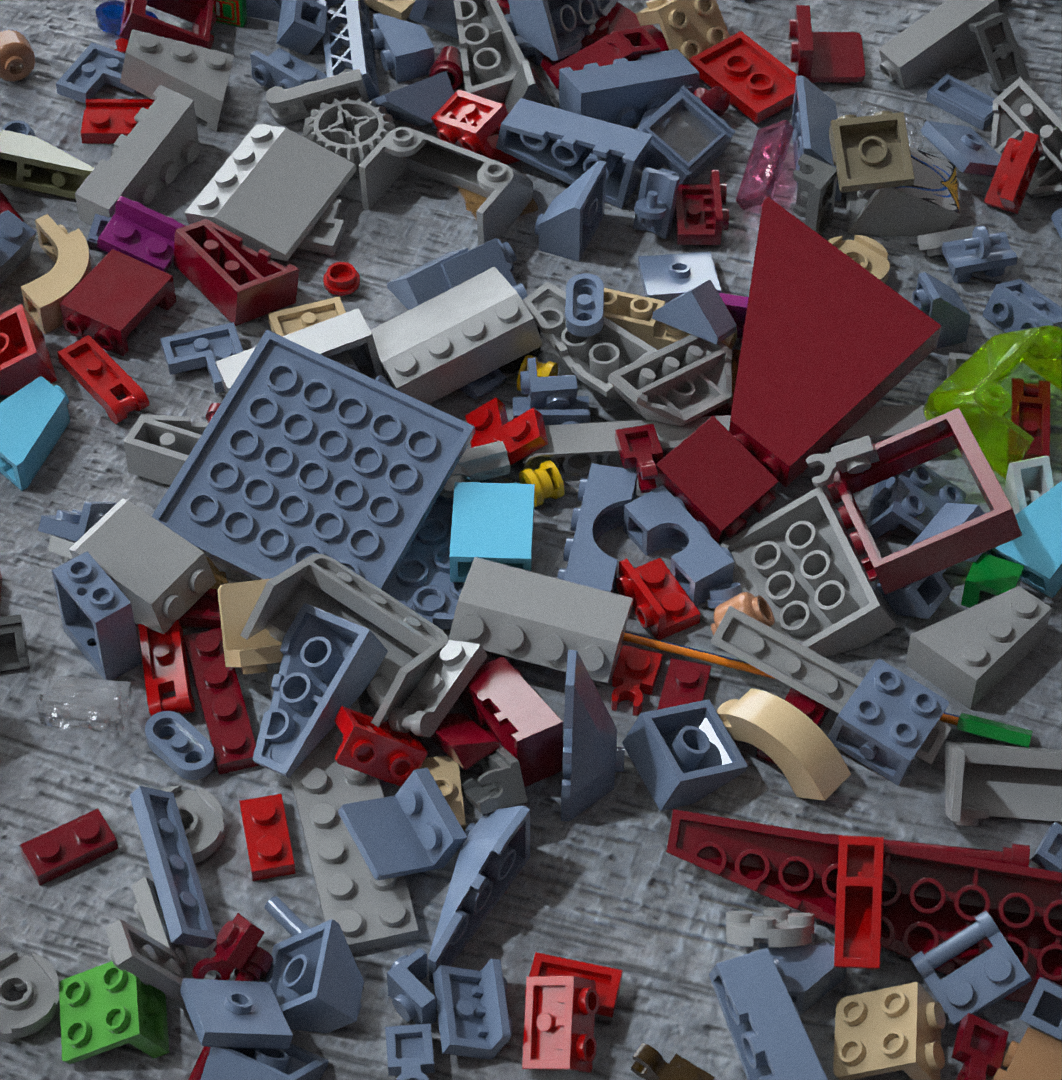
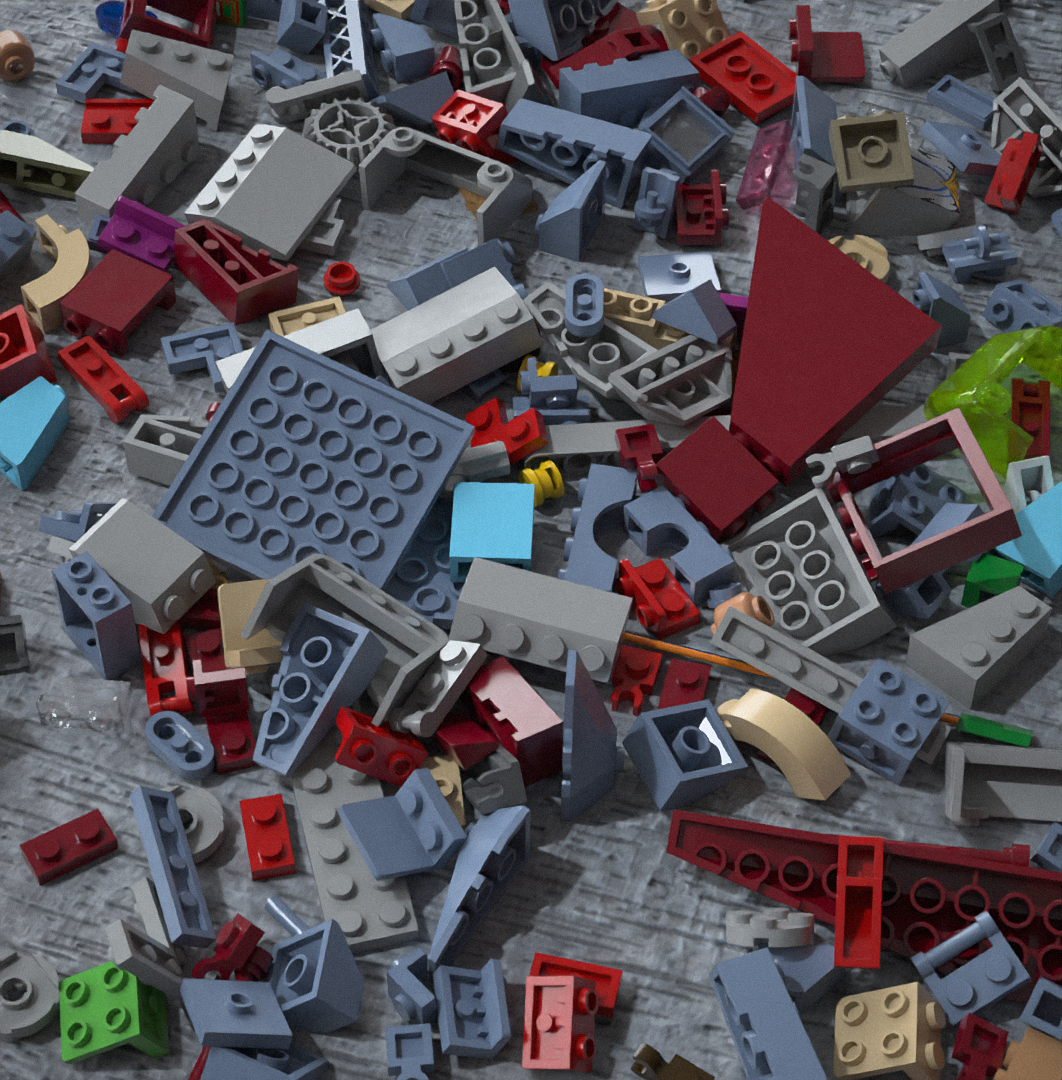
(218, 690): none -> dark red bracket

